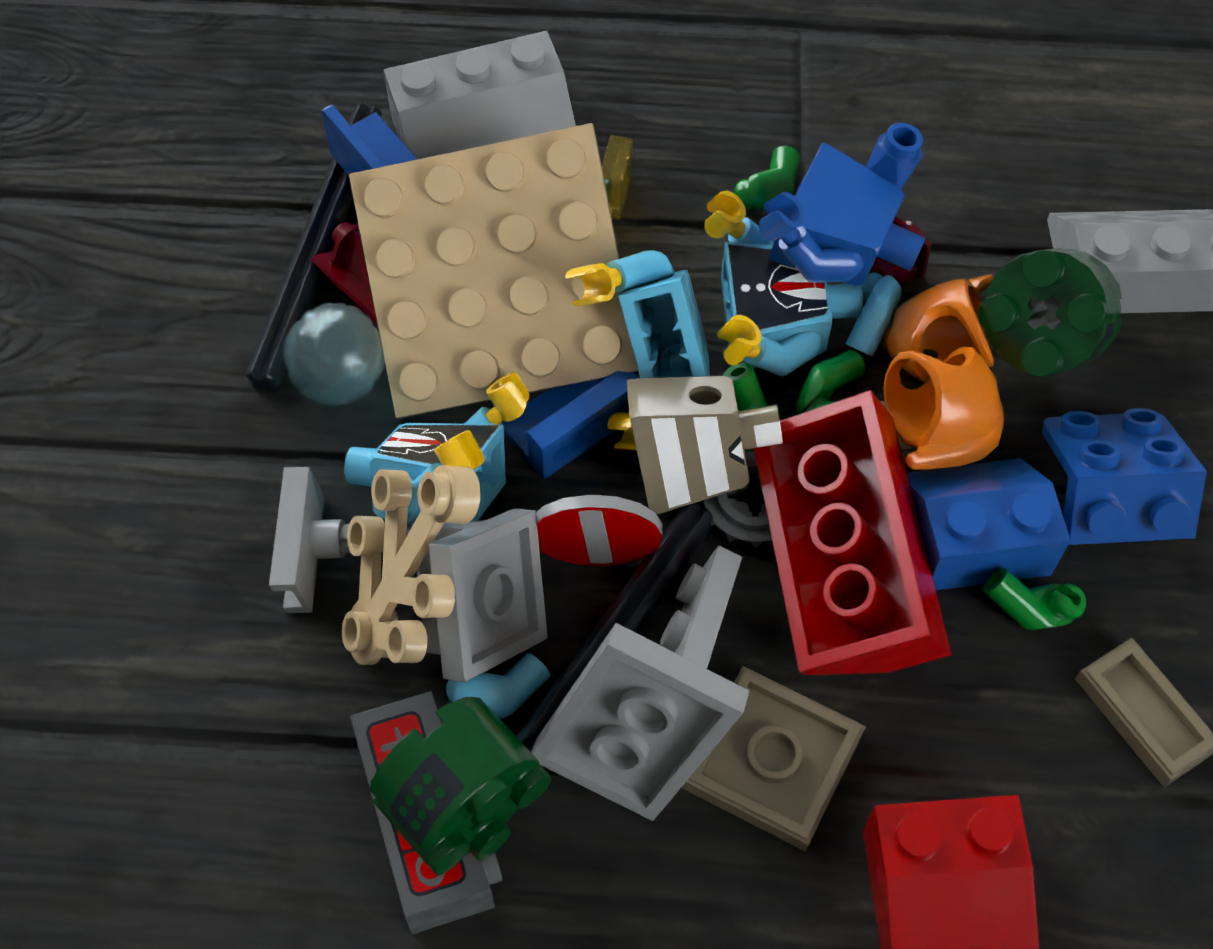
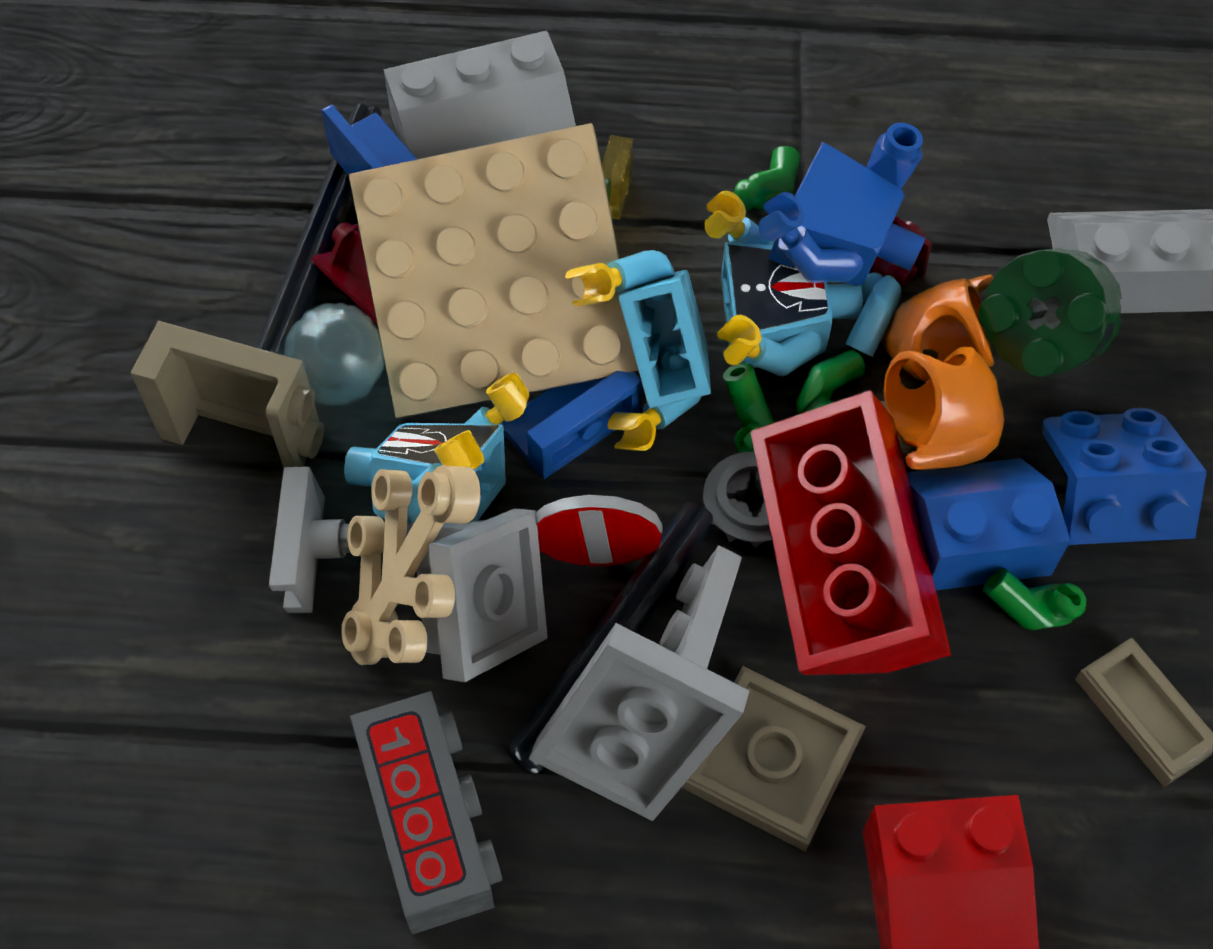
(212, 377): none -> dark tan panel
(457, 785): dark green brick -> none
(501, 692): medium azure arm -> none
(694, 437): dark tan torso -> none

